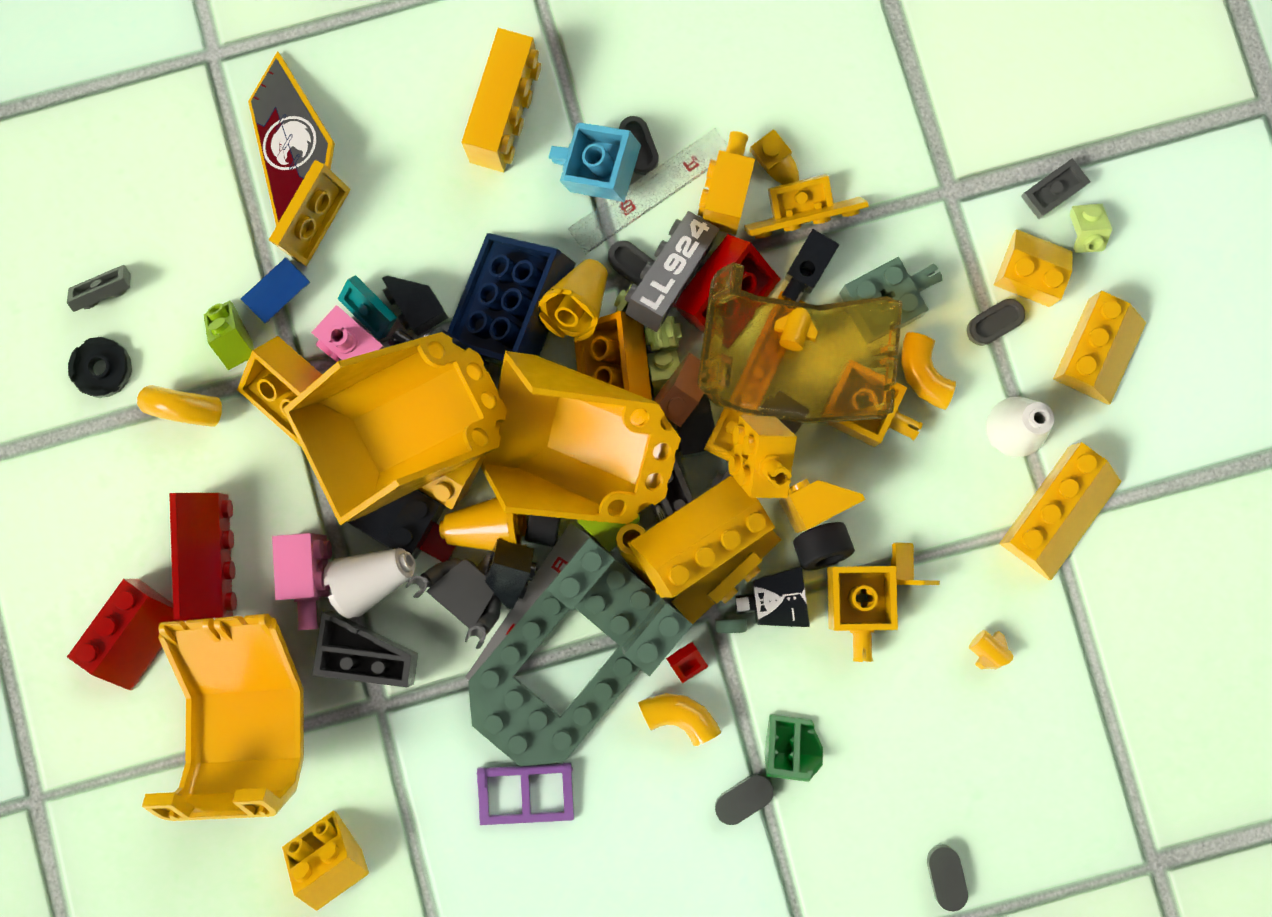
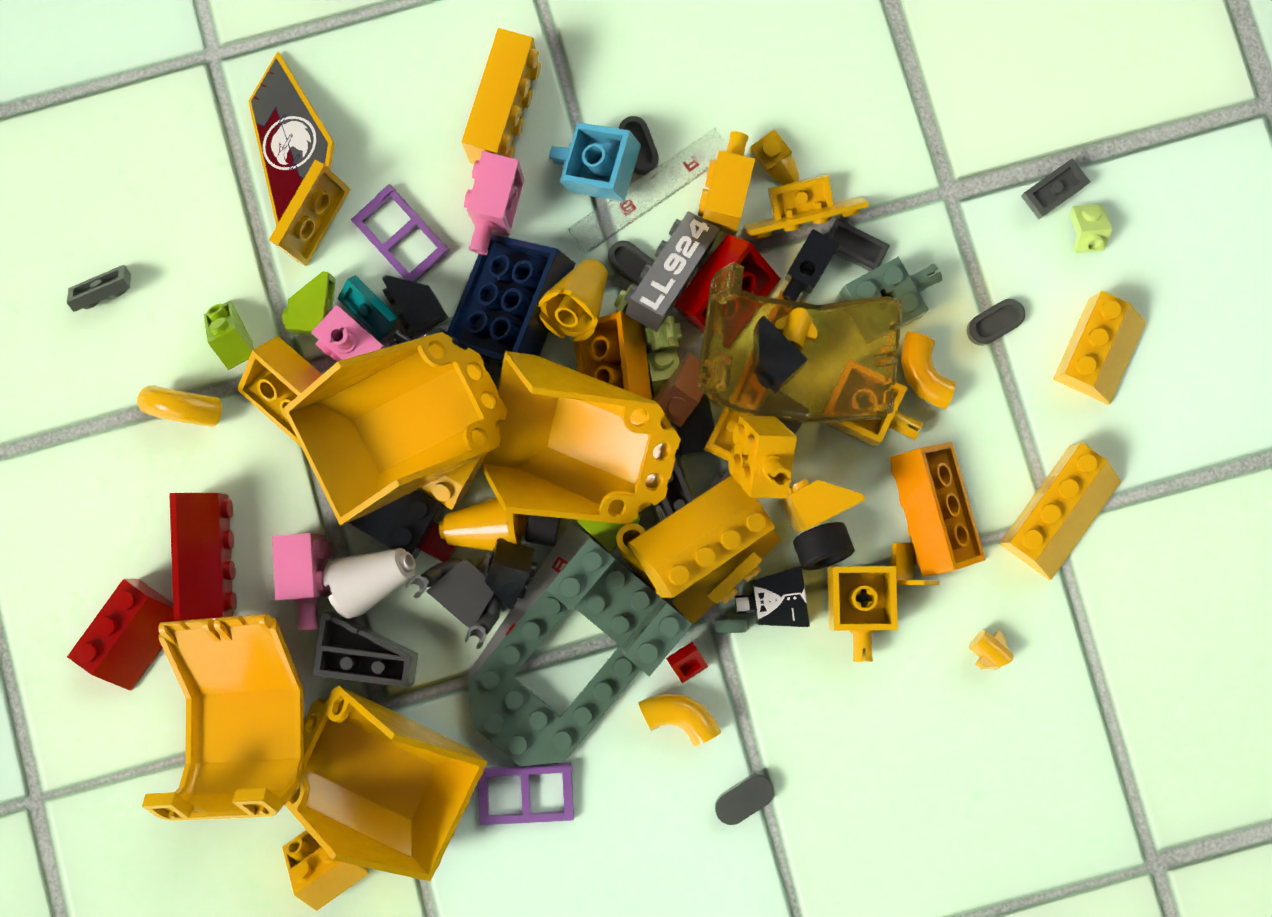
(112, 379): black tile -> none
(275, 290): blue hinge -> none
(309, 305): none -> lime slope
(380, 199): none -> medium lavender window
(381, 786): none -> yellow windscreen
(493, 198): none -> bright pink brick
(774, 356): none -> black slope
(792, 748): green slope -> none
(857, 245): none -> dark grey tile
(937, 509): none -> light orange slope
(947, 878): dark grey tile -> none
(1019, 426): white cone -> none
(1035, 269): yellow slope -> none

